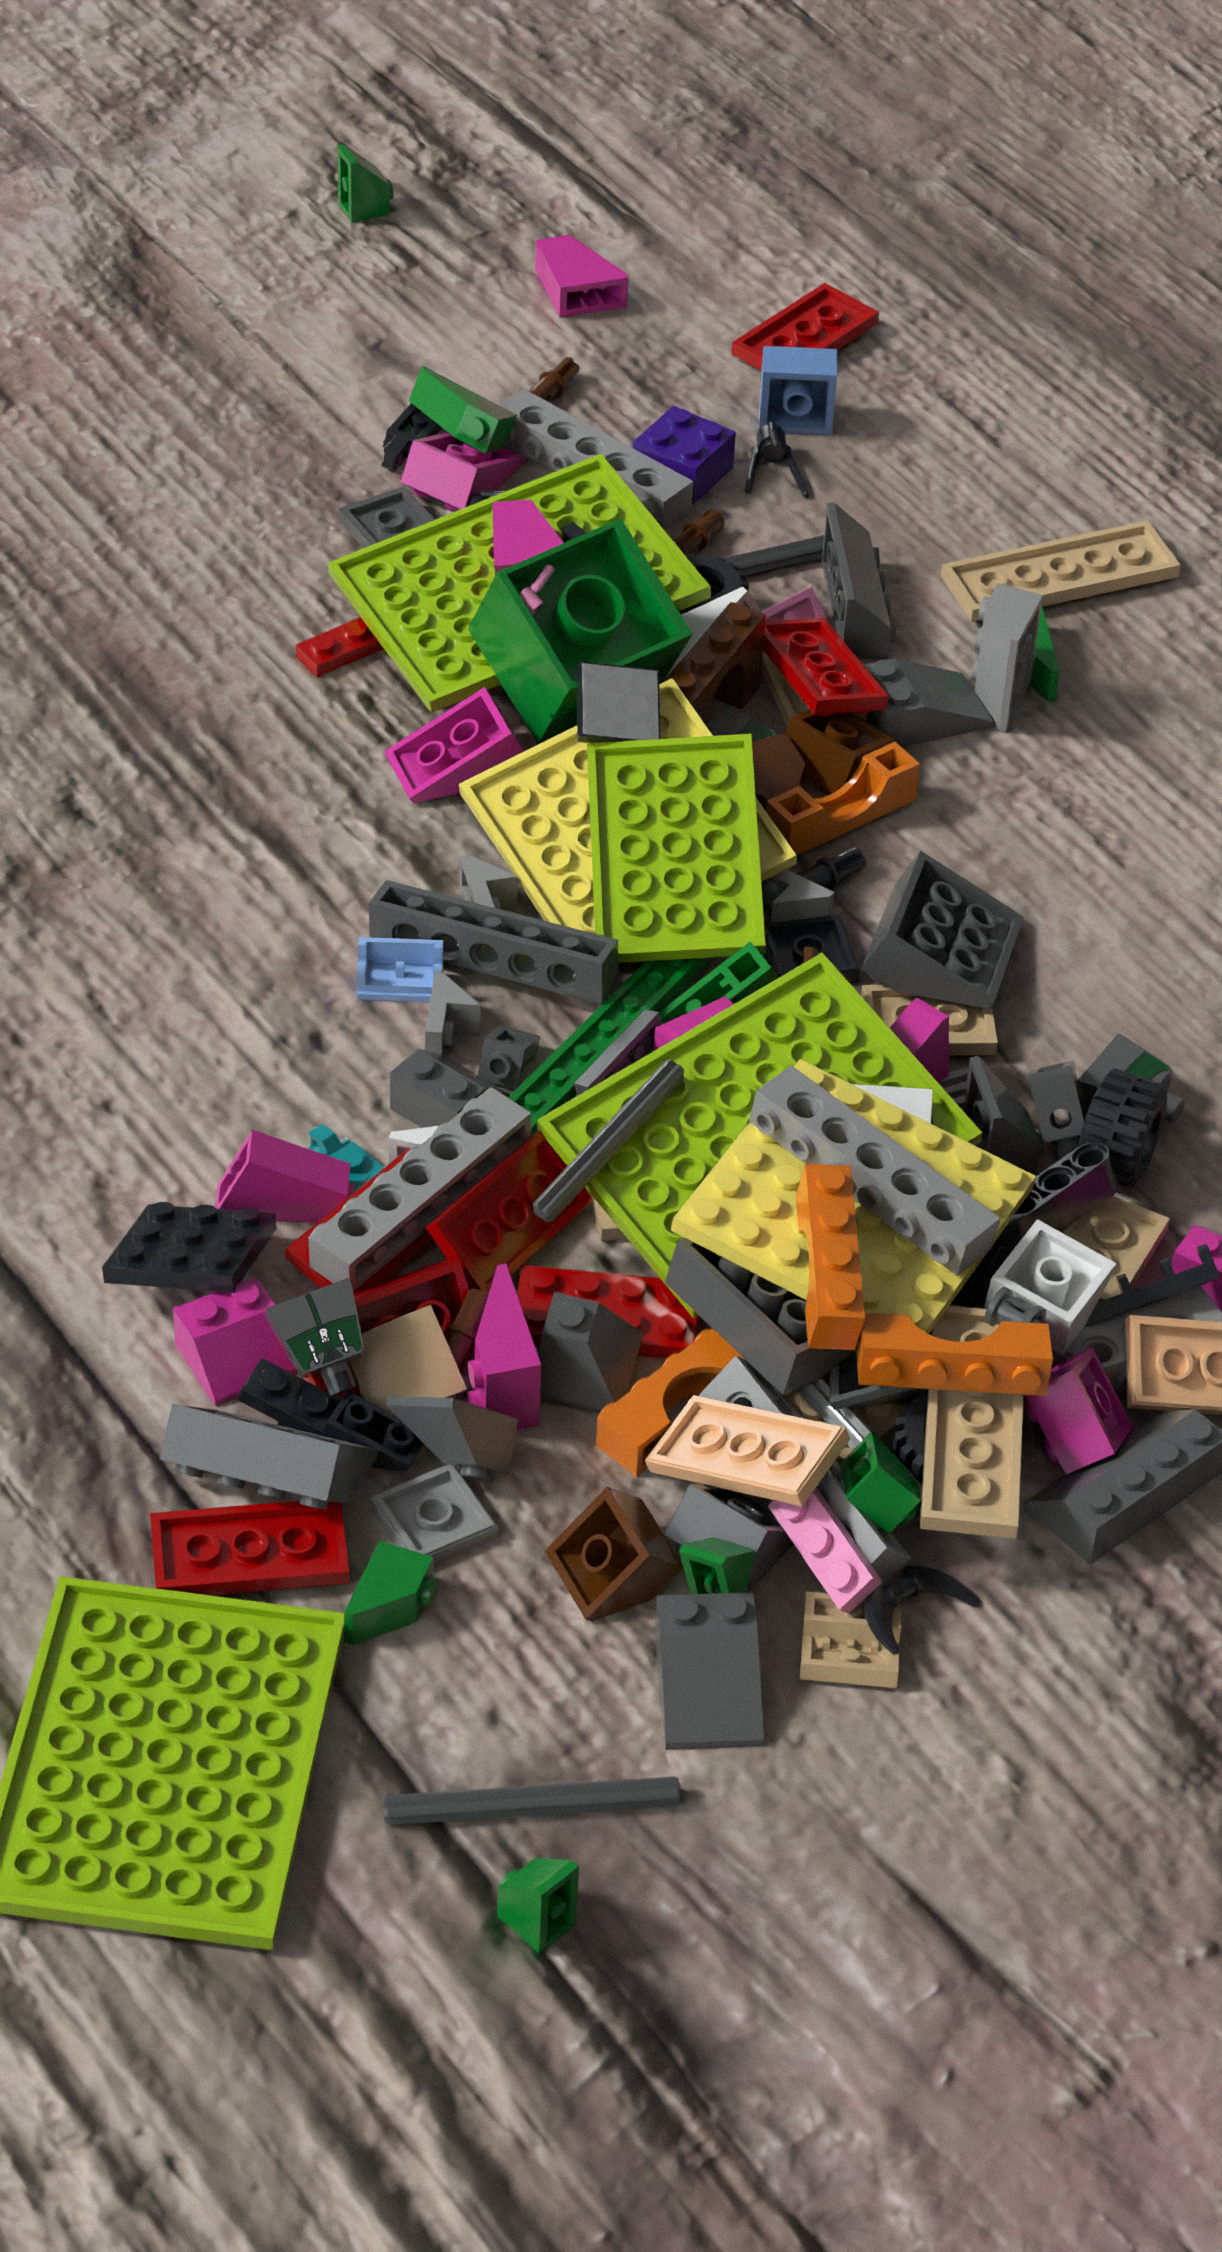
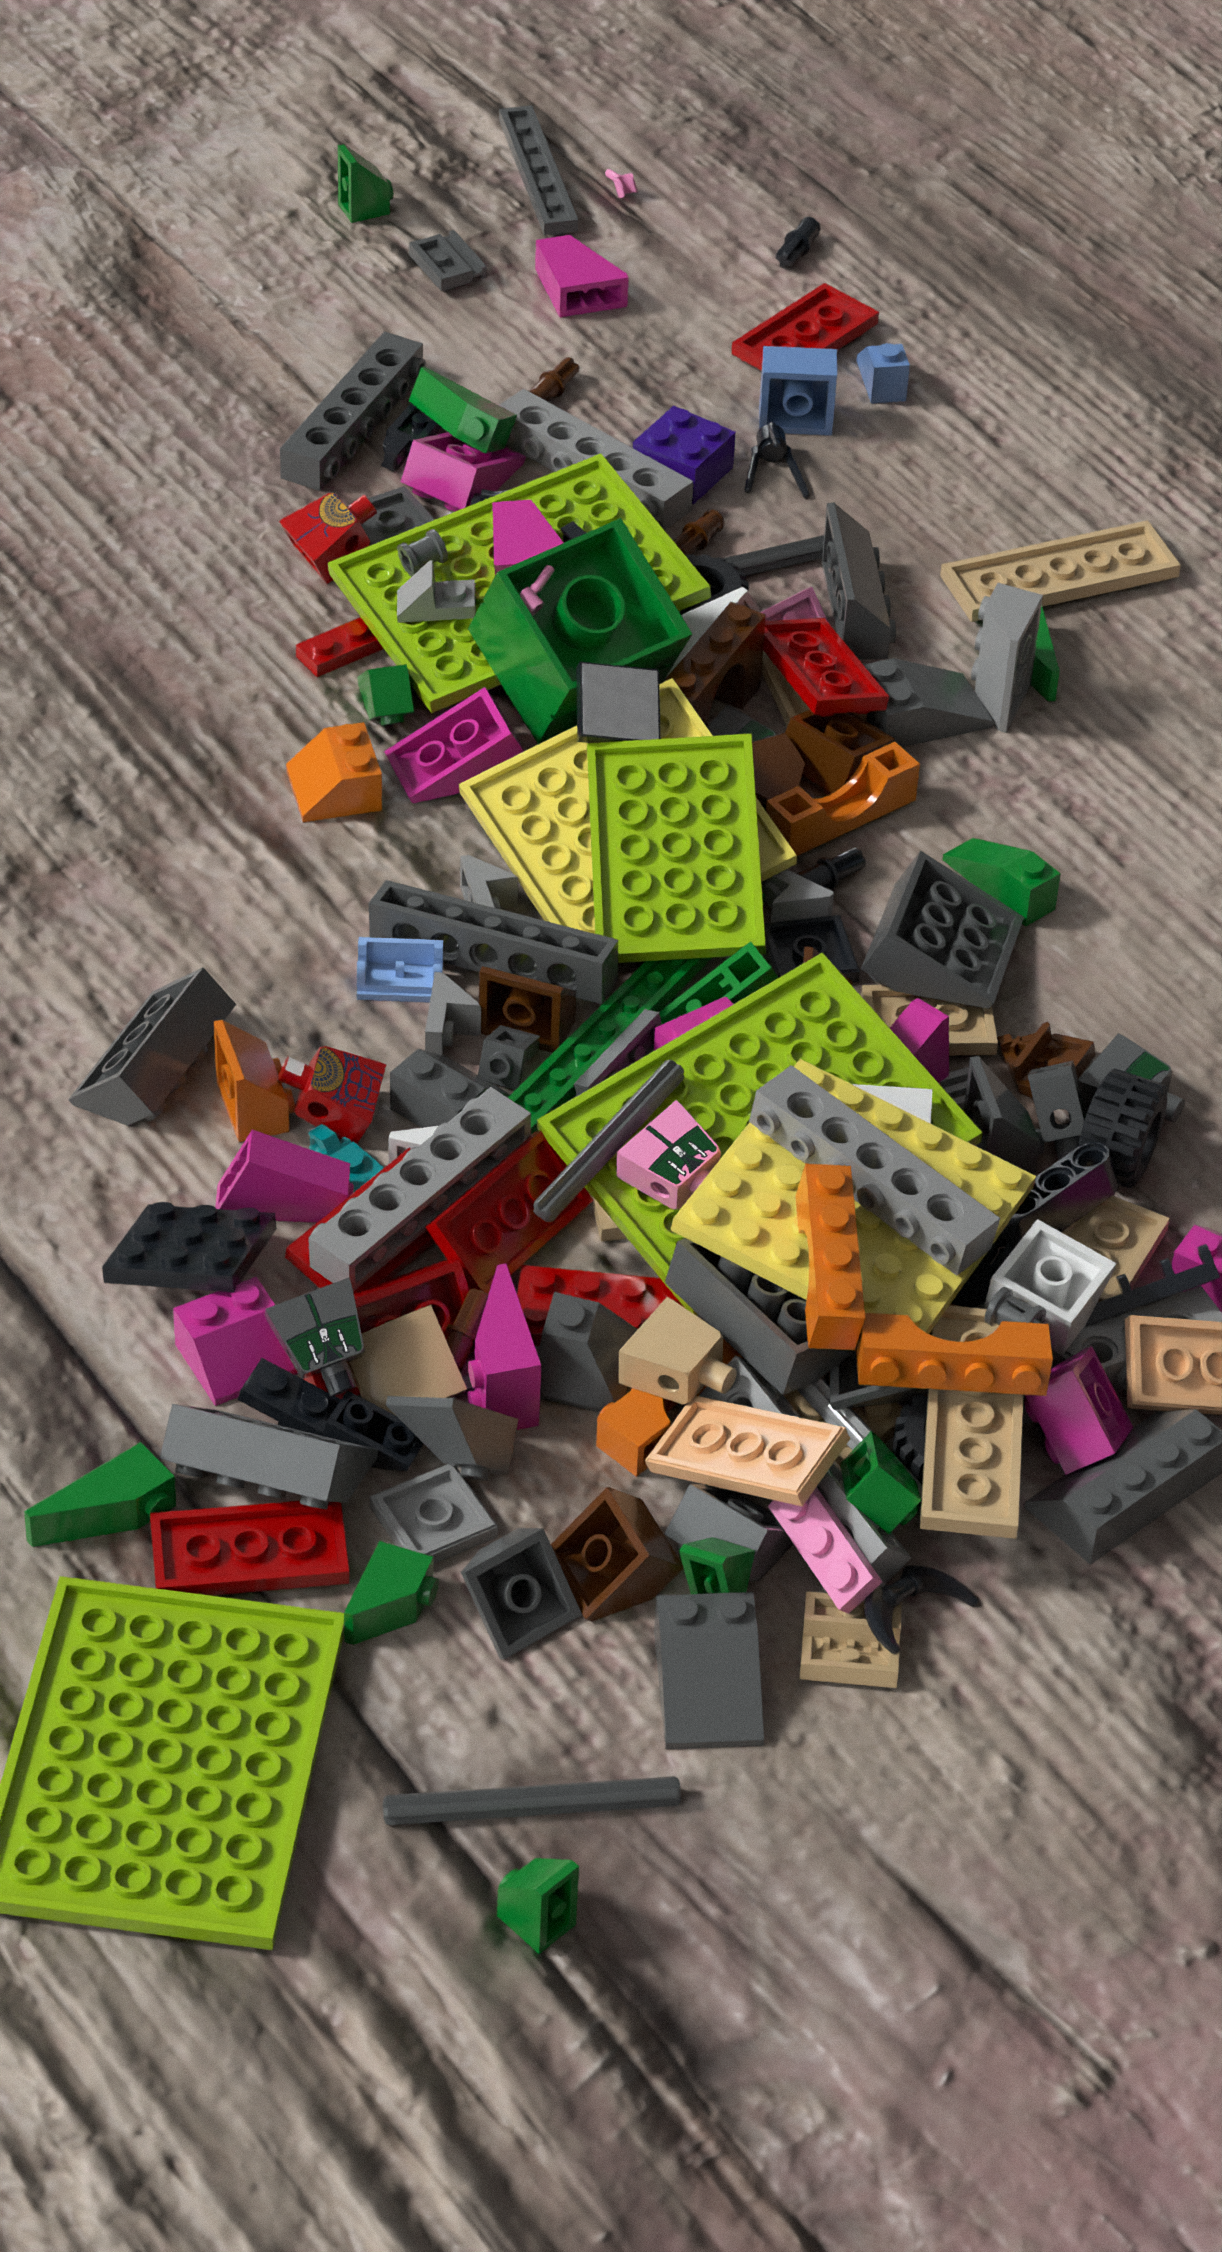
(104, 1501): none -> green slope
(155, 1050): none -> dark grey slope
(250, 1083): none -> orange slope
(328, 530): none -> red torso
(335, 1090): none -> red torso
(336, 774): none -> orange slope
(351, 411): none -> dark grey brick
(386, 694): none -> green slope
(417, 554): none -> dark grey bush
(430, 600): none -> light grey slope
(447, 260): none -> dark grey plate
(519, 1590): none -> dark grey slope
(526, 1006): none -> reddish brown slope
(538, 170): none -> dark grey plate
(623, 183): none -> bright pink hand
(668, 1157): none -> bright pink torso
(675, 1356): none -> tan torso
(798, 242): none -> black axle
(884, 372): none -> medium blue slope
(1009, 875): none -> green slope
(1042, 1050): none -> reddish brown slope

